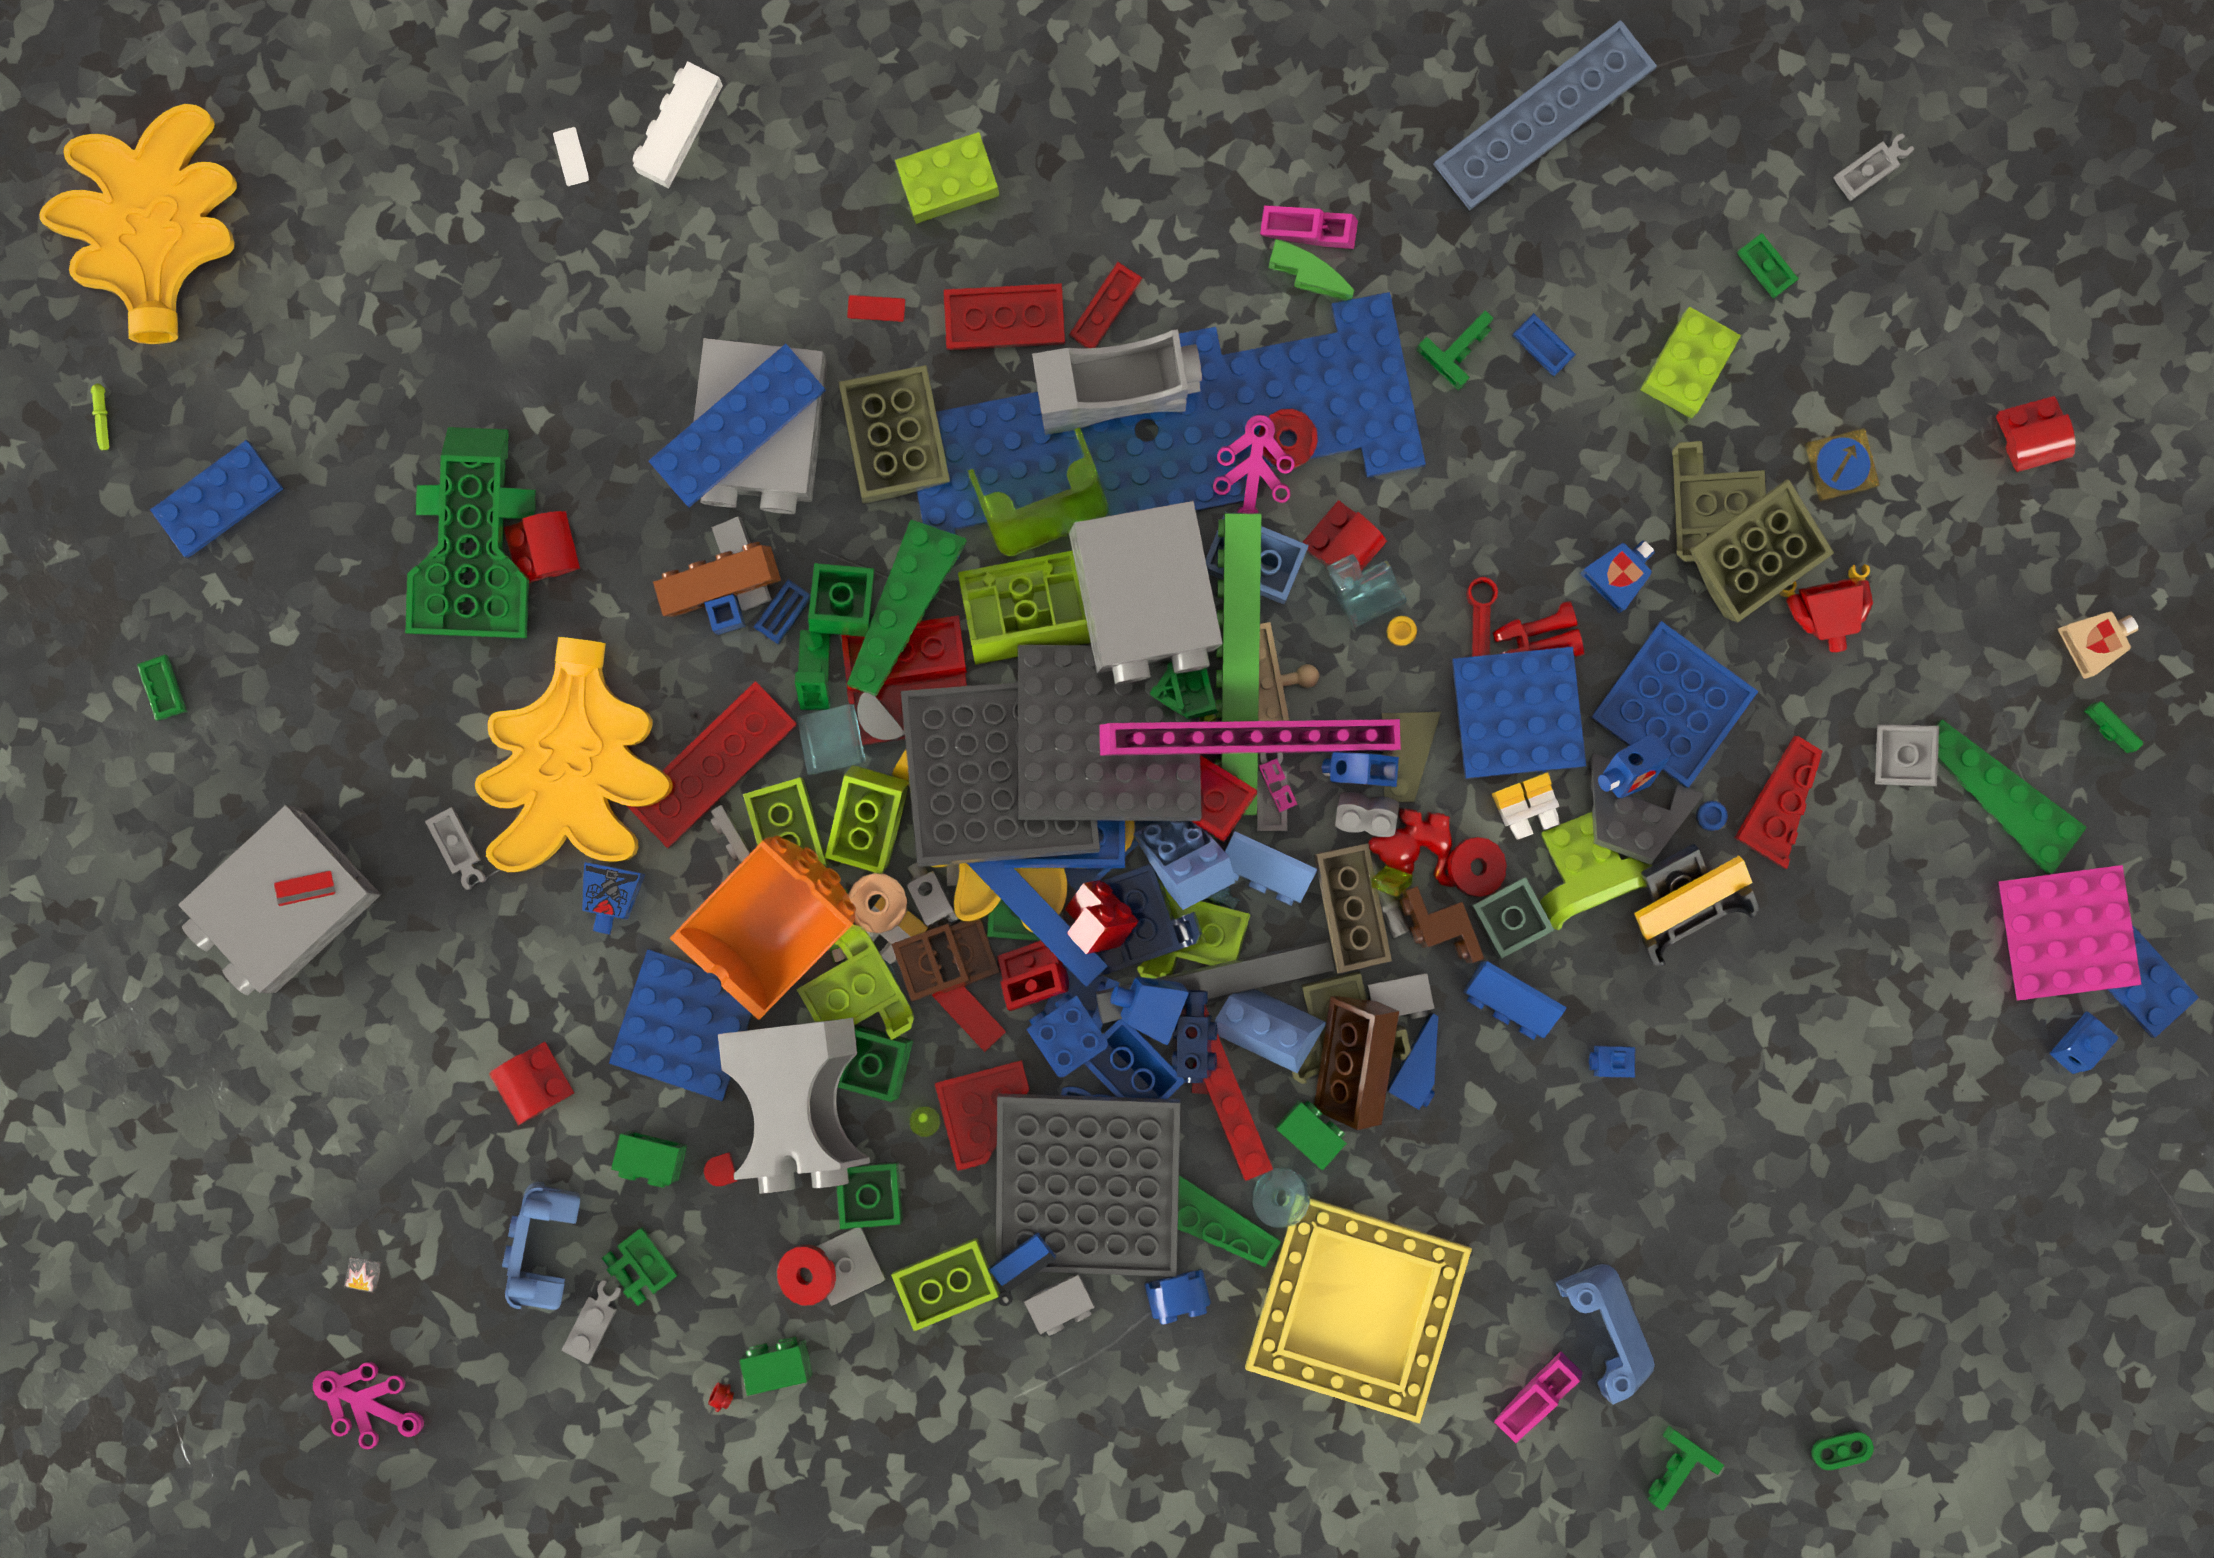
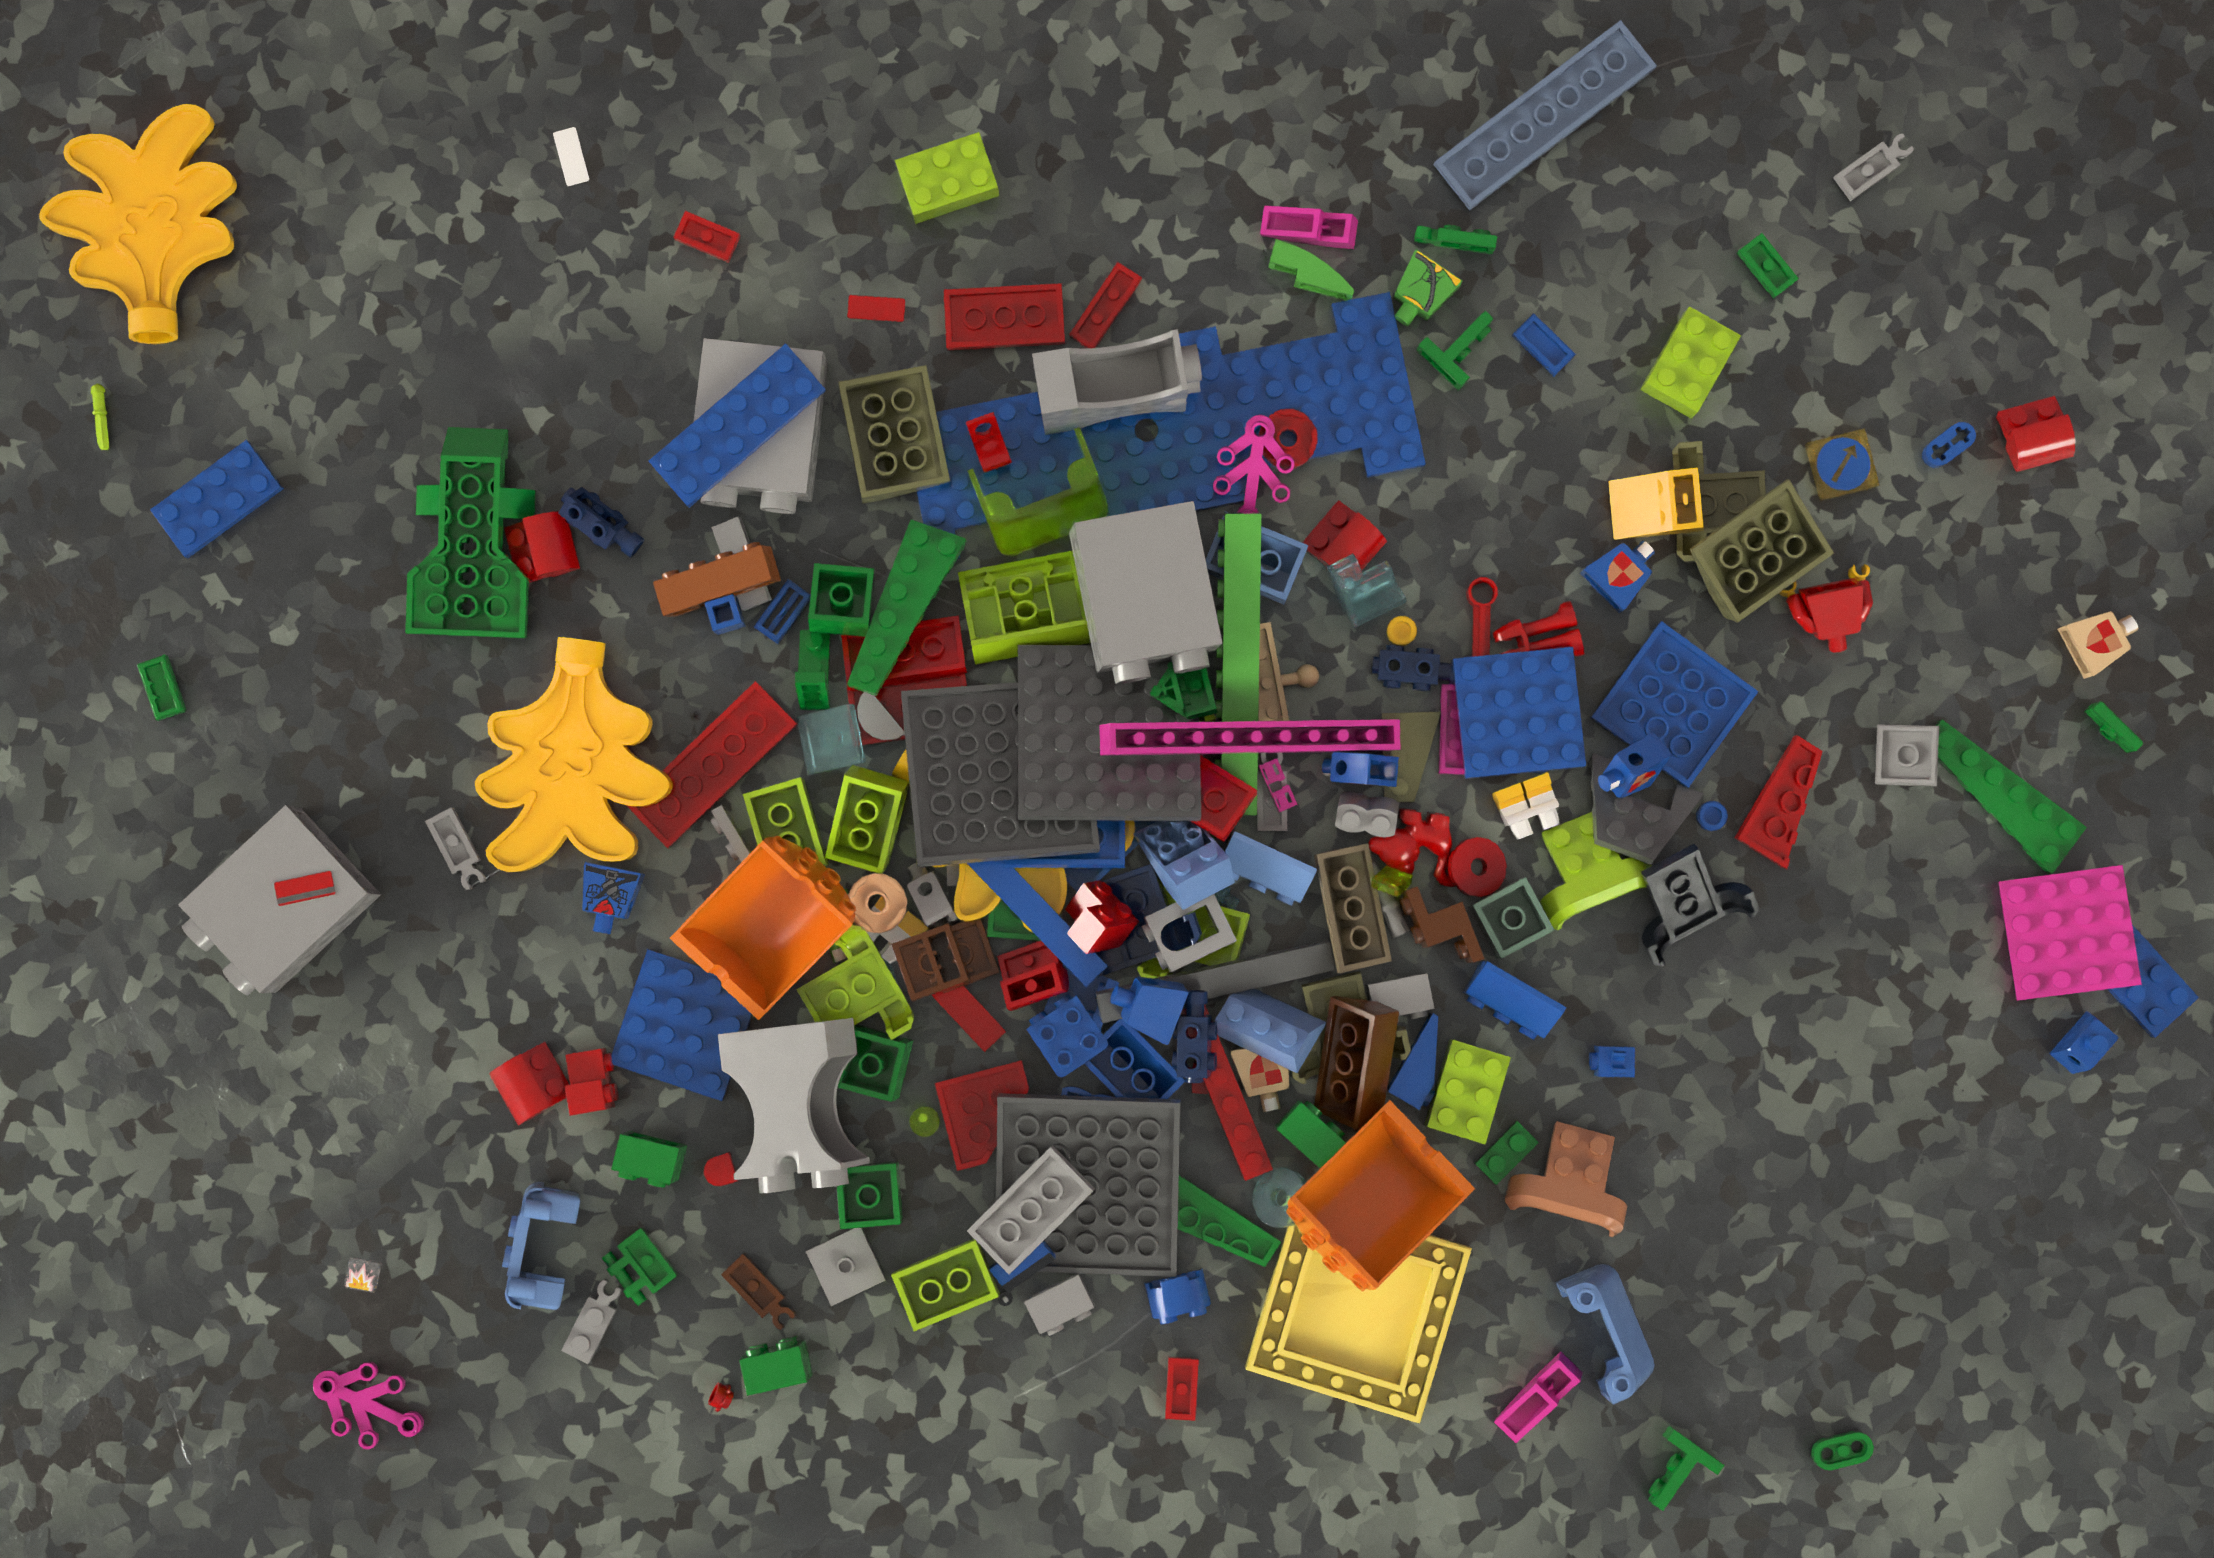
(590, 1082): none -> red brick
(596, 521): none -> dark blue brick
(677, 124): white brick -> none
(707, 236): none -> red plate
(757, 1289): none -> reddish brown plate
(795, 1286): red tile -> none
(989, 444): none -> red bracket
(1030, 1210): none -> light grey plate
(1177, 959): none -> light grey panel
(1181, 1388): none -> red plate
(1260, 1077): none -> torso
(1377, 1199): none -> orange cylinder
(1408, 671): none -> dark blue brick
(1423, 289): none -> bright green torso
(1450, 746): none -> dark pink tile
(1454, 238): none -> green plate
(1467, 1091): none -> lime brick
(1506, 1152): none -> green plate
(1572, 1180): none -> nougat piece
(1656, 504): none -> yellow slope
(1693, 897): yellow tile -> none
(1952, 450): none -> blue beam

